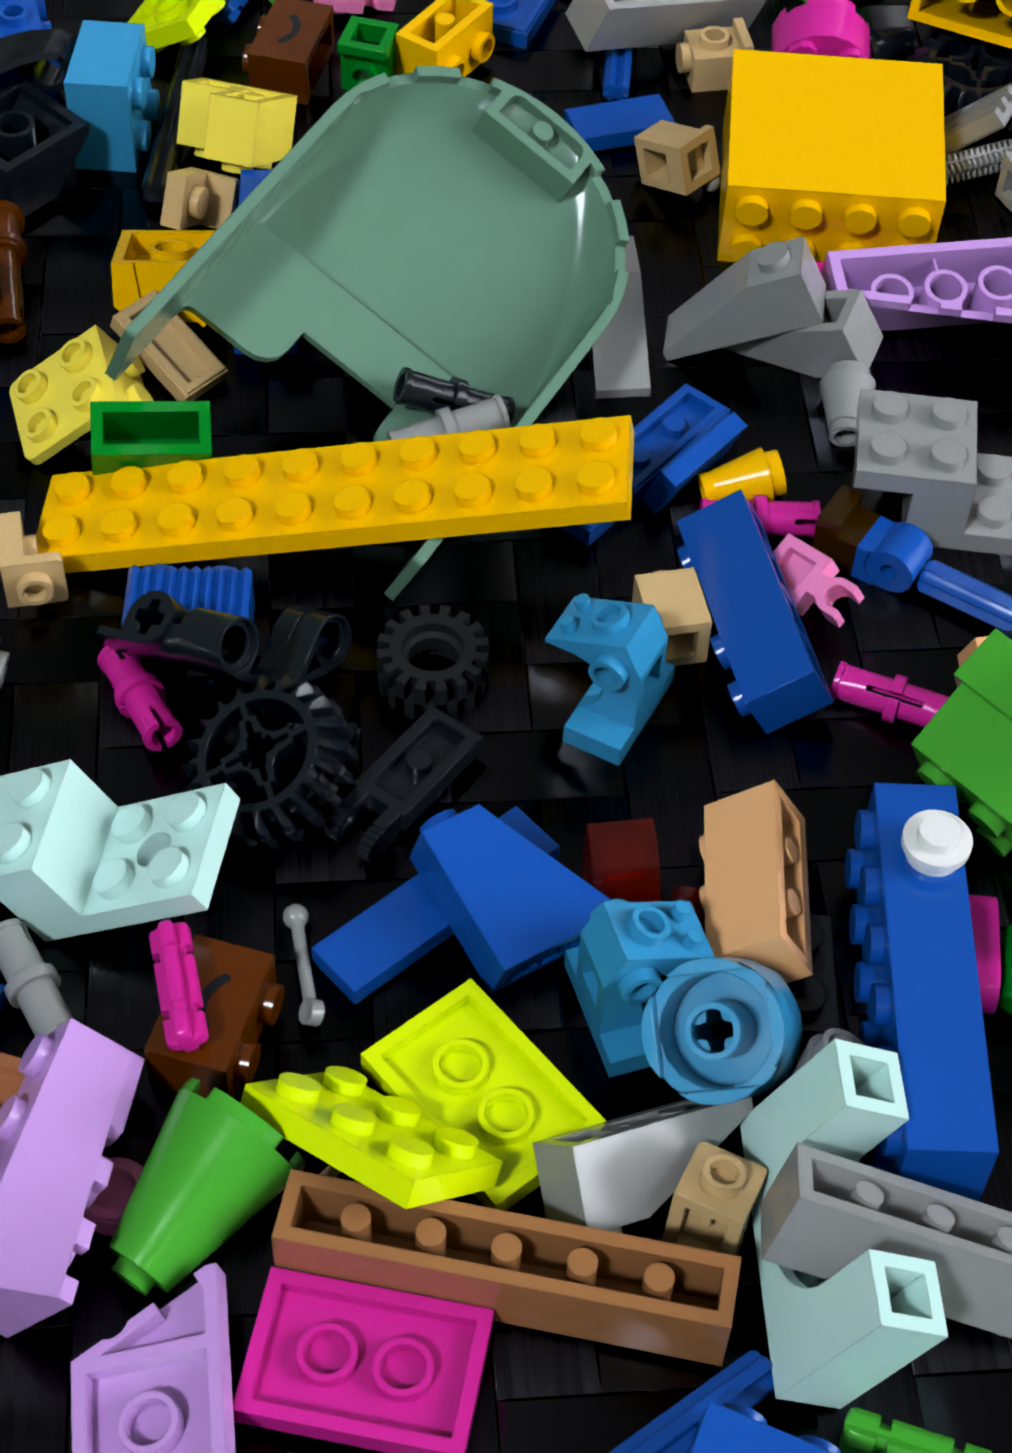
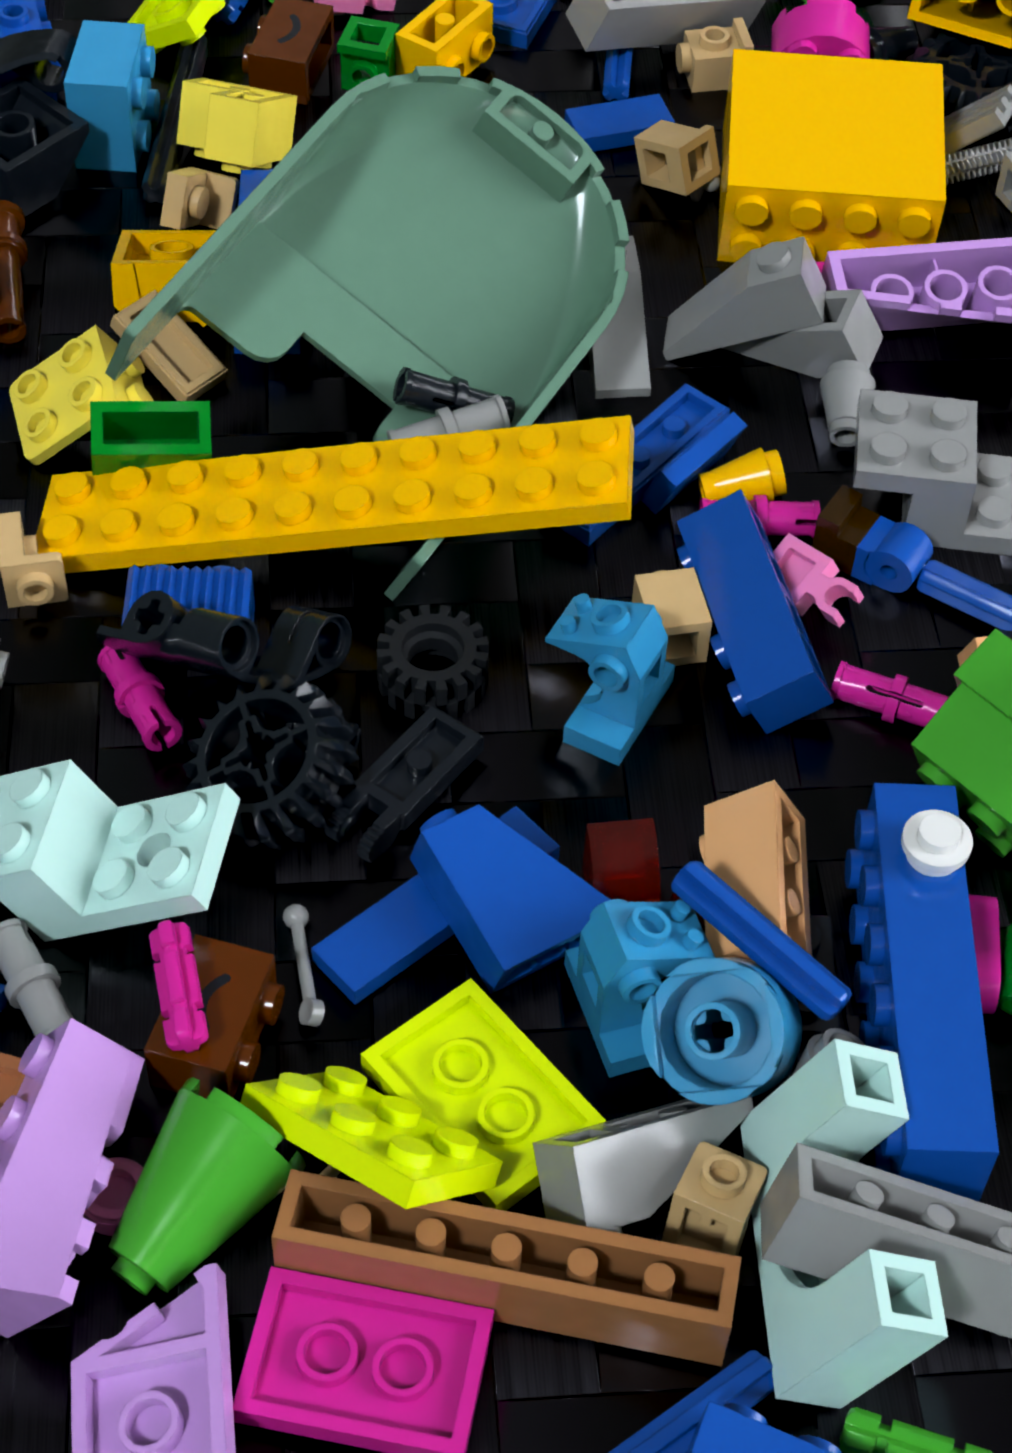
(761, 940): none -> blue axle

